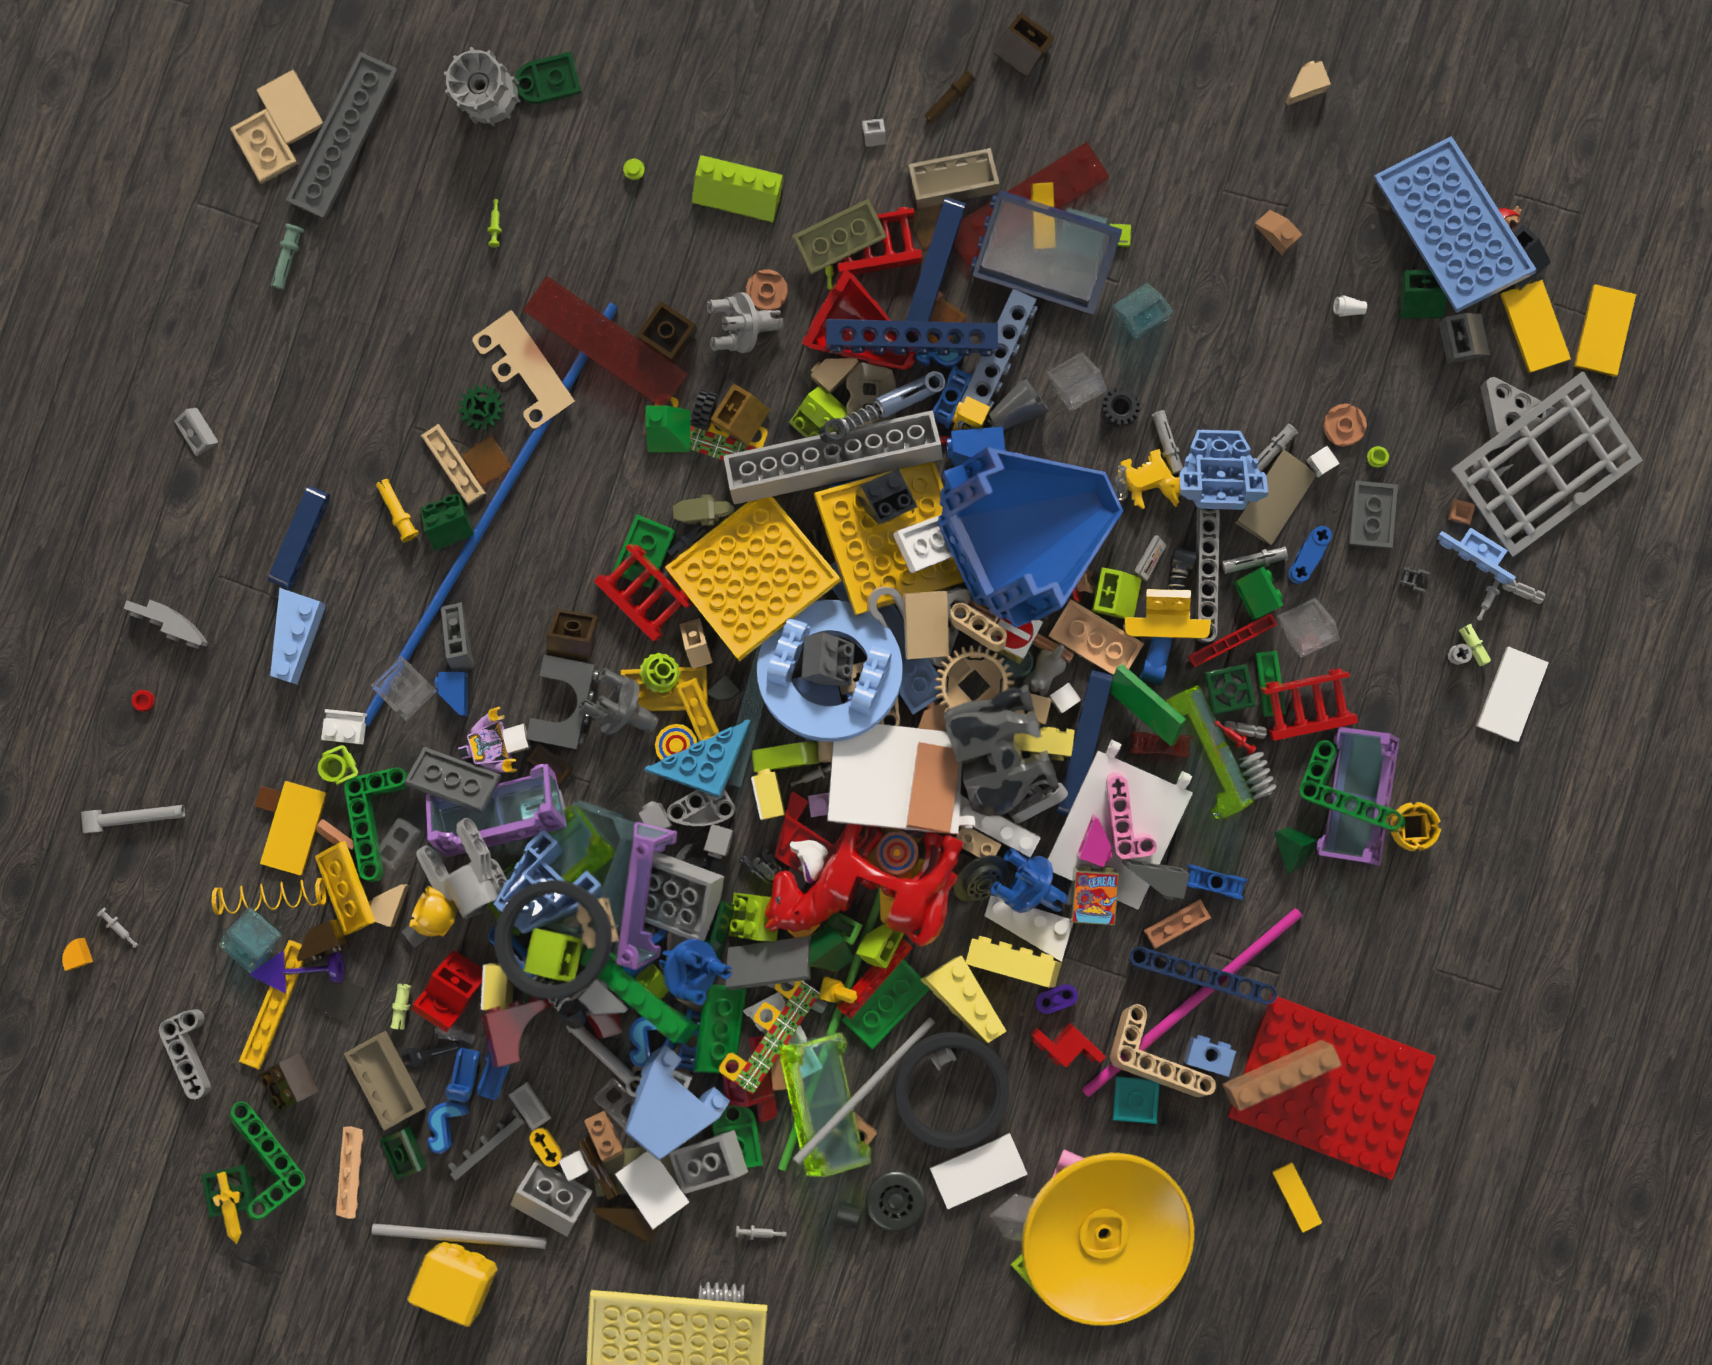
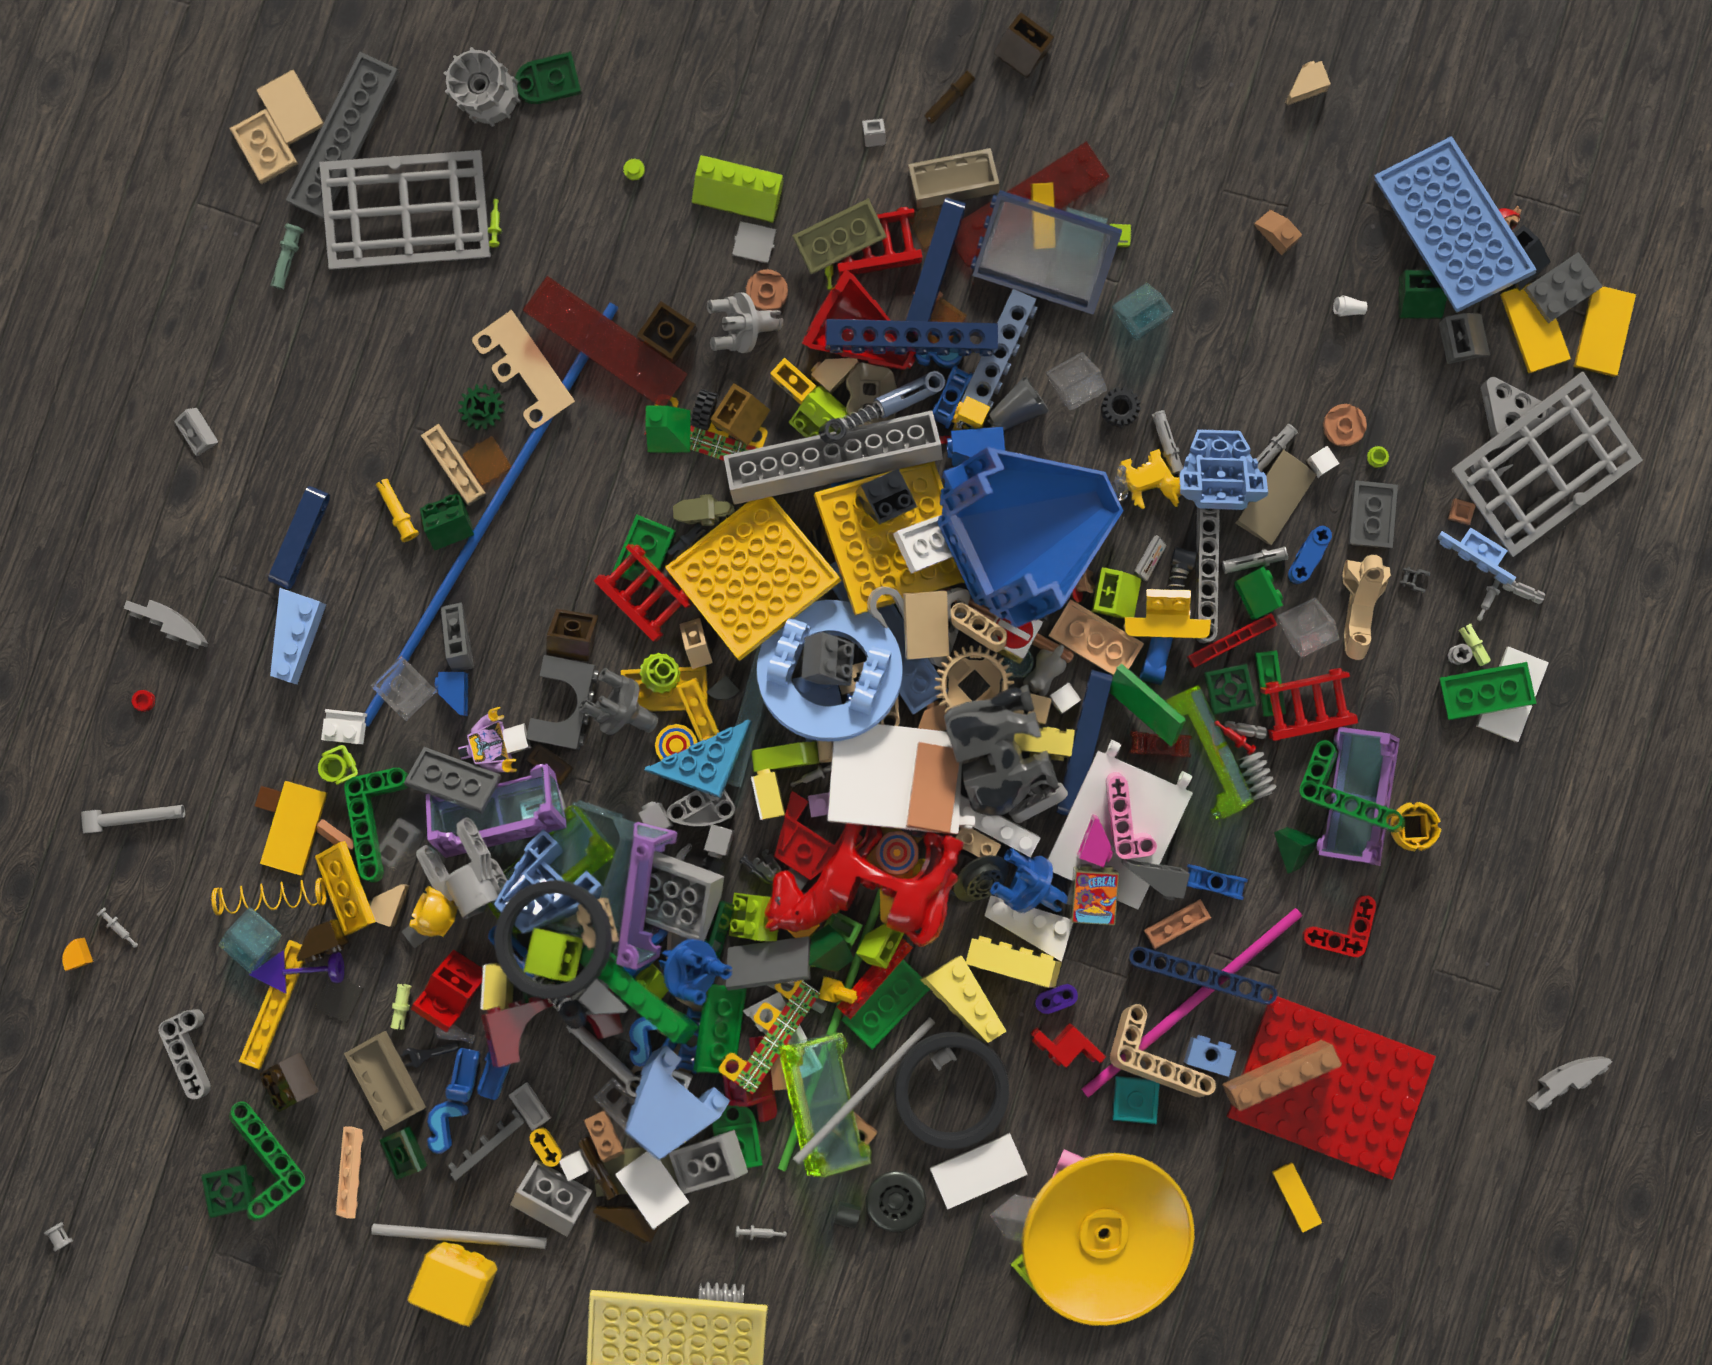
(58, 1236): none -> light grey bush
(228, 1207): yellow sword -> none
(405, 209): none -> light grey door
(754, 242): none -> light grey piece
(792, 380): none -> yellow brick
(811, 858): white hair -> none
(1352, 935): none -> red beam
(1366, 584): none -> tan connector
(1487, 691): none -> green plate
(1563, 287): none -> dark grey plate
(1575, 1073): none -> light grey slope

